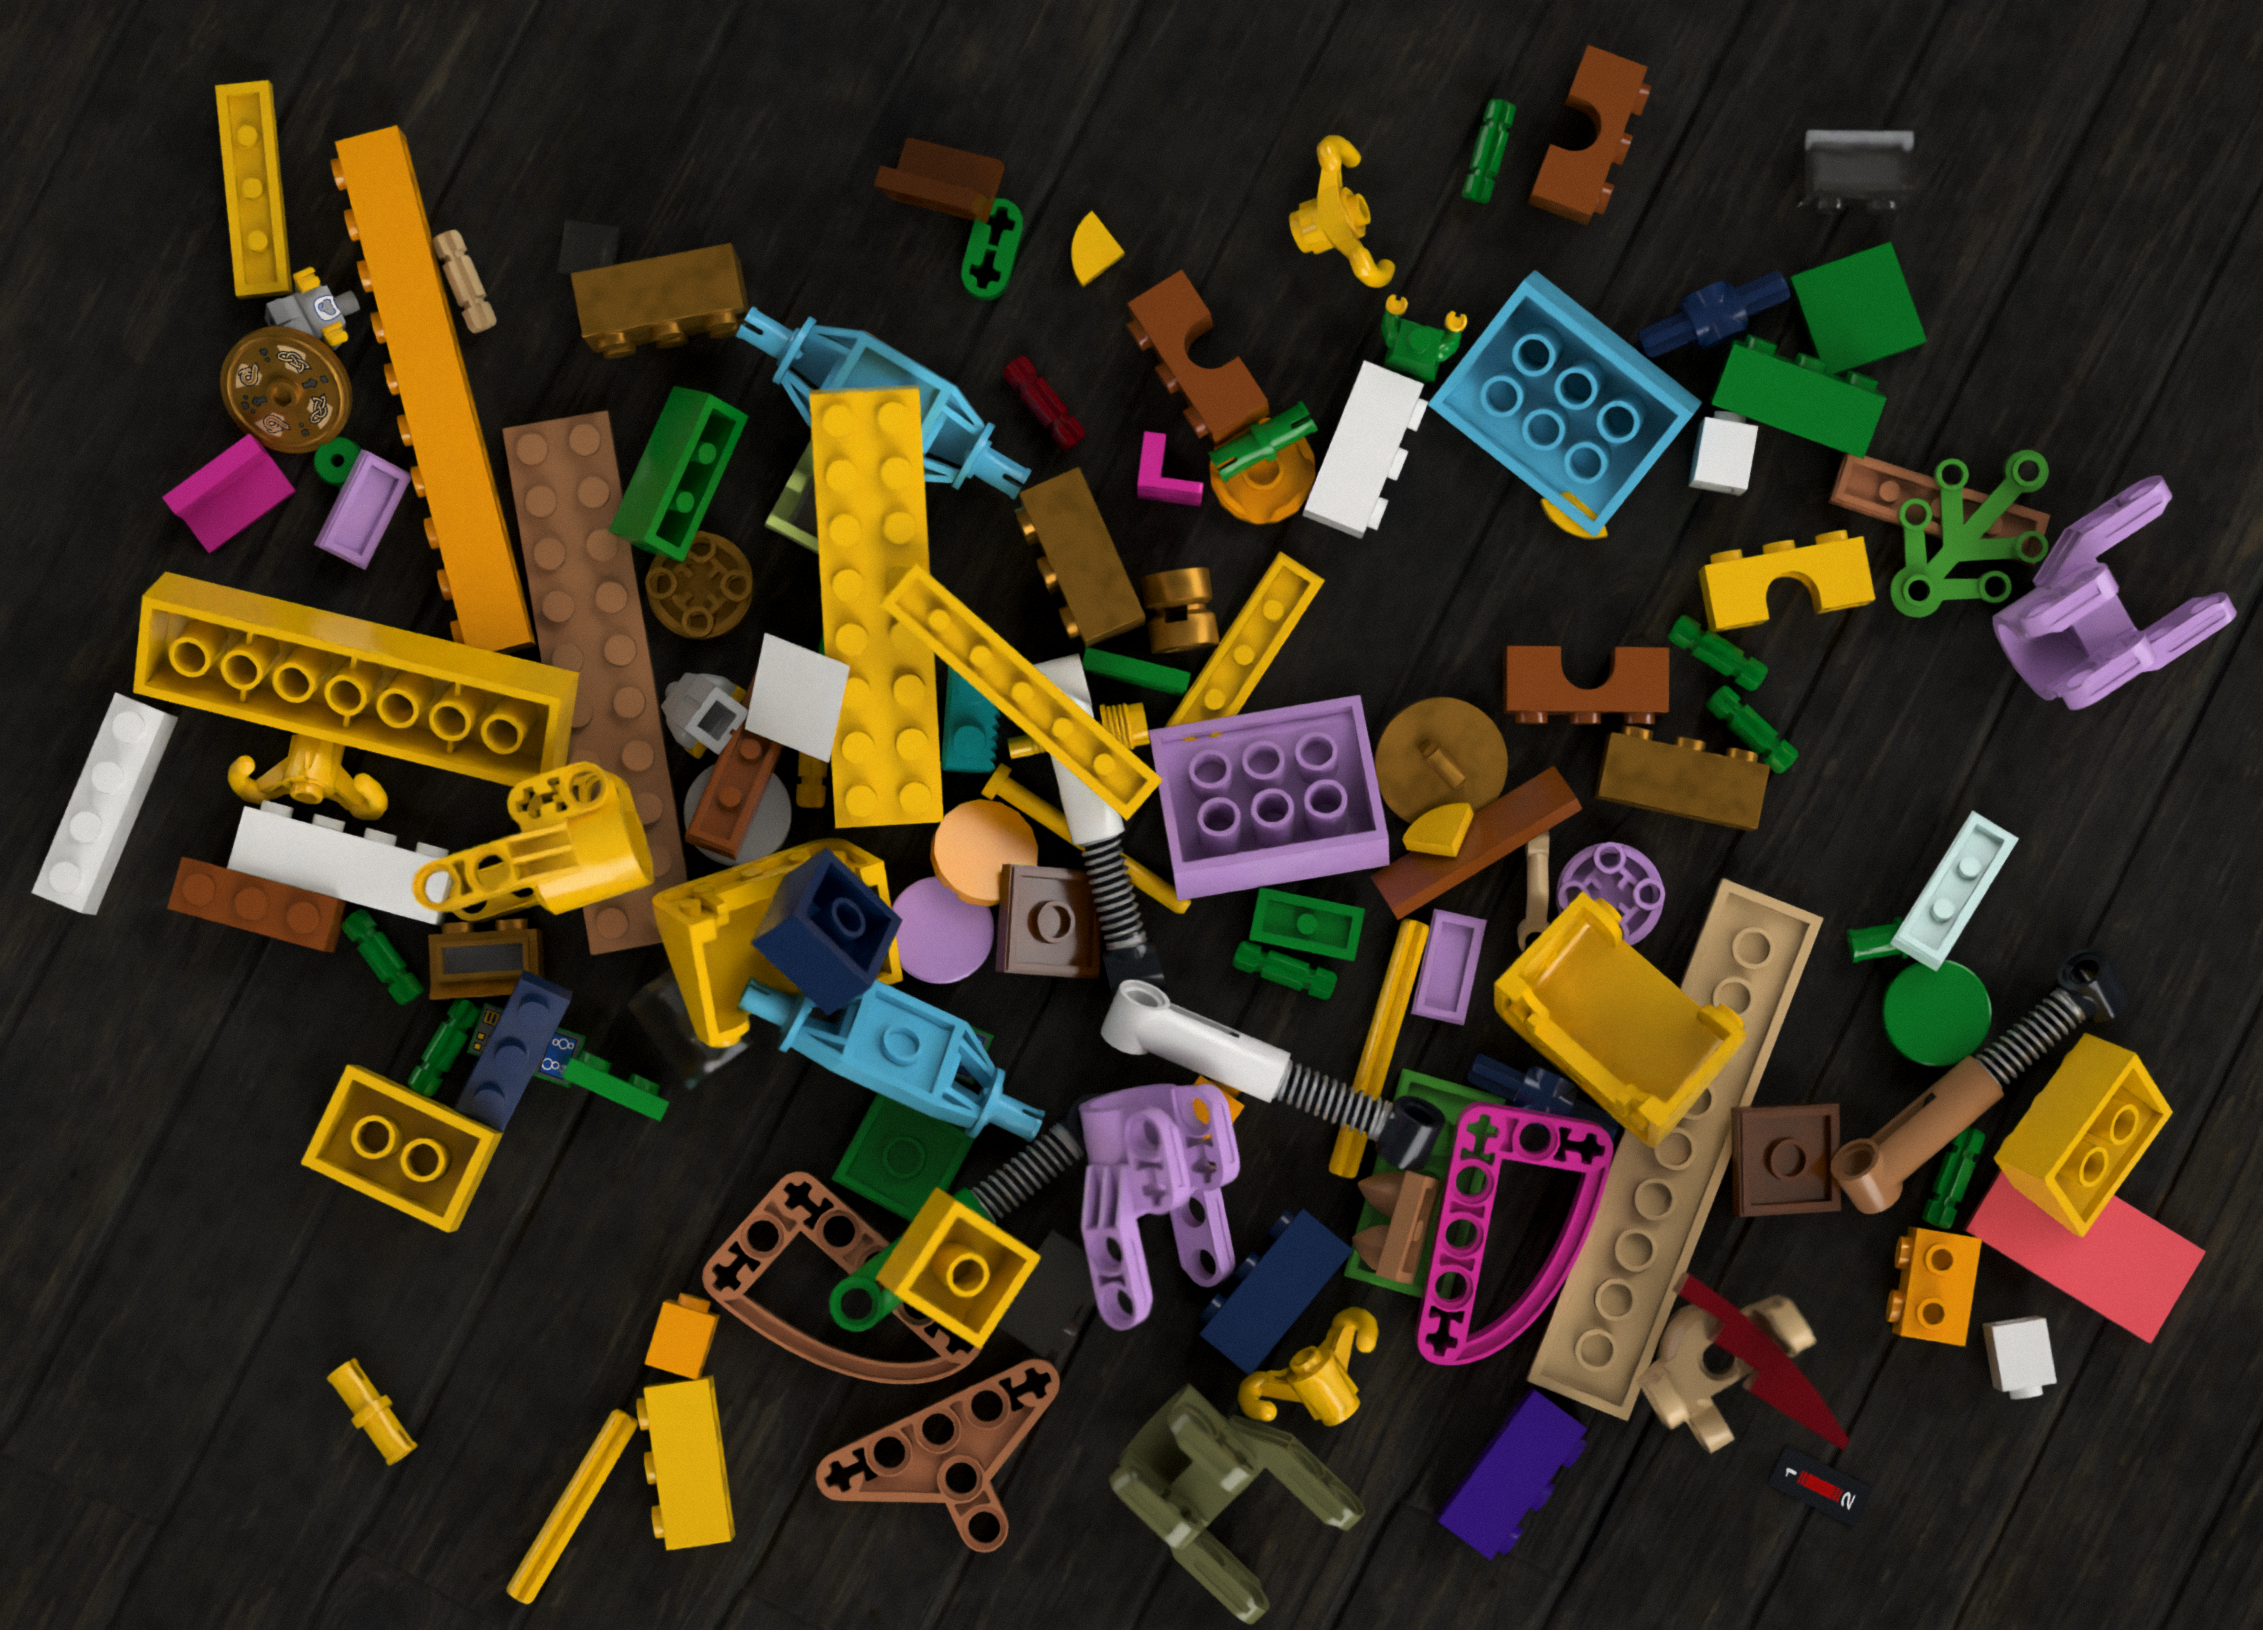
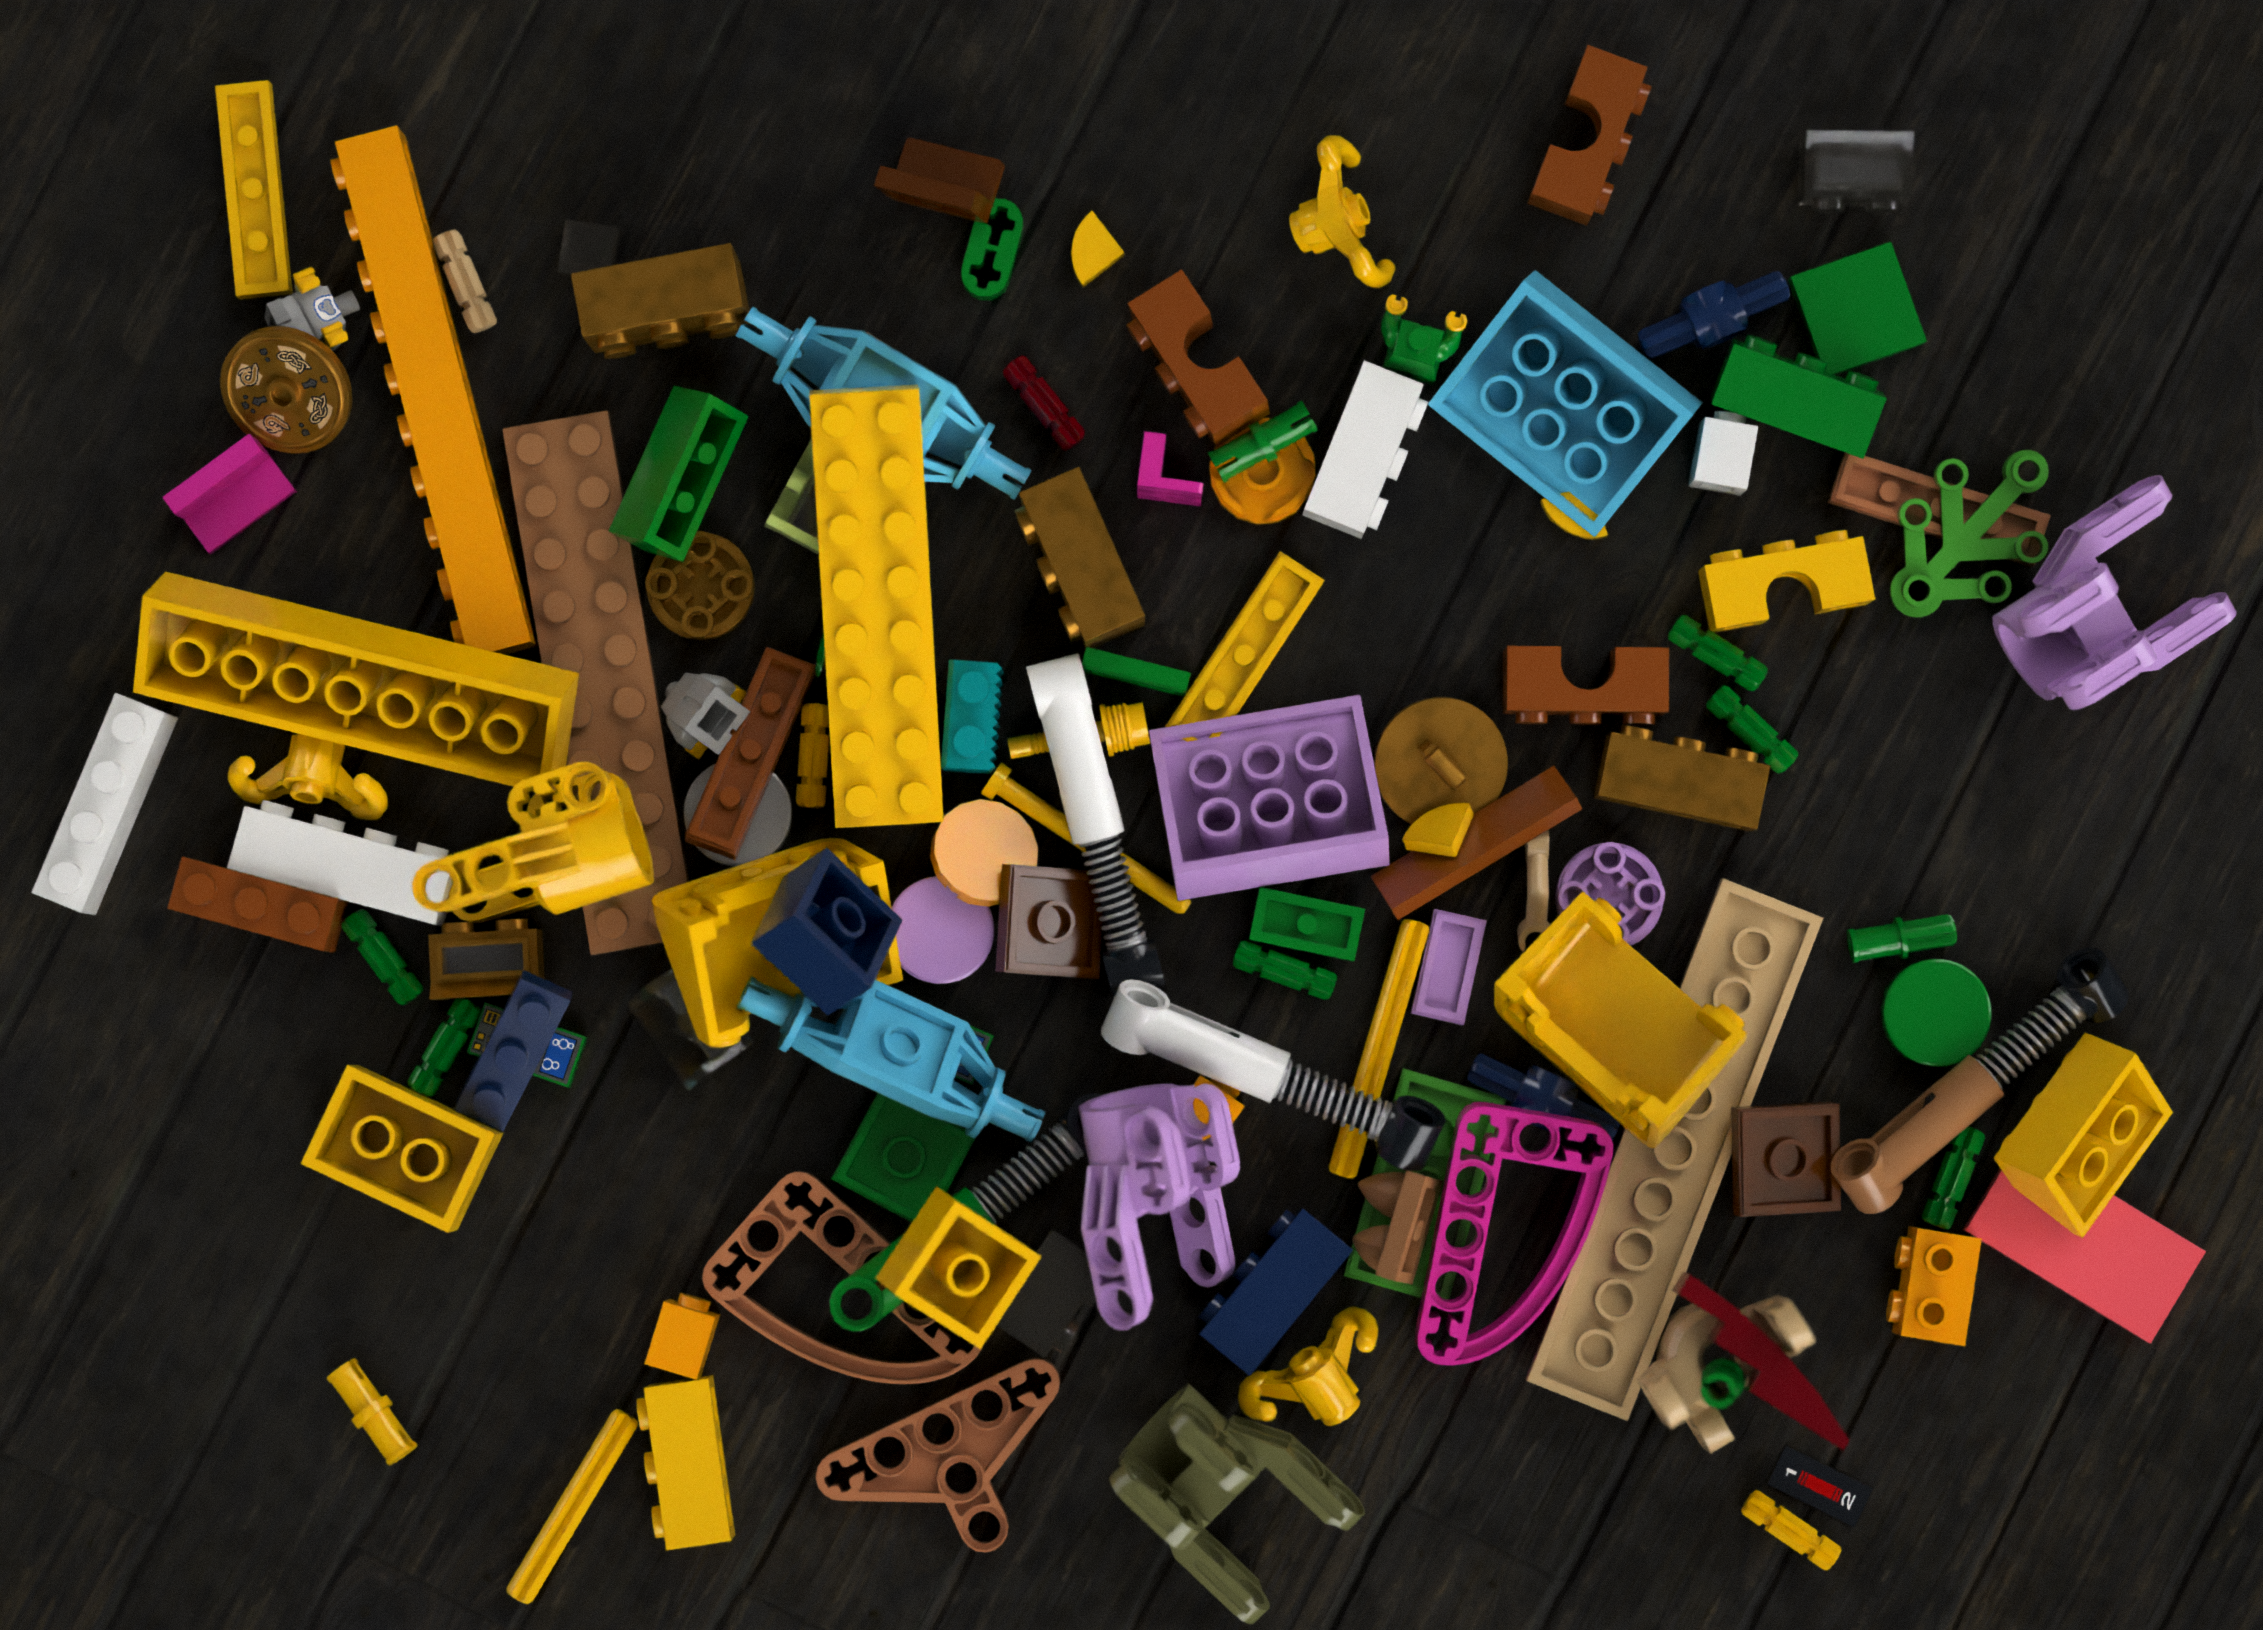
(325, 458): green piece -> none
(363, 509): lavender tile -> none
(593, 1075): green plate -> none
(797, 697): white sticker -> none
(1021, 691): yellow plate -> none
(1178, 591): pearl gold wheel -> none
(1488, 151): green axle -> none
(1512, 1474): dark purple brick -> none
(1723, 1370): none -> green pin
(1791, 1530): none -> yellow axle
(1954, 891): light aqua tile -> none
(2019, 1356): white brick -> none

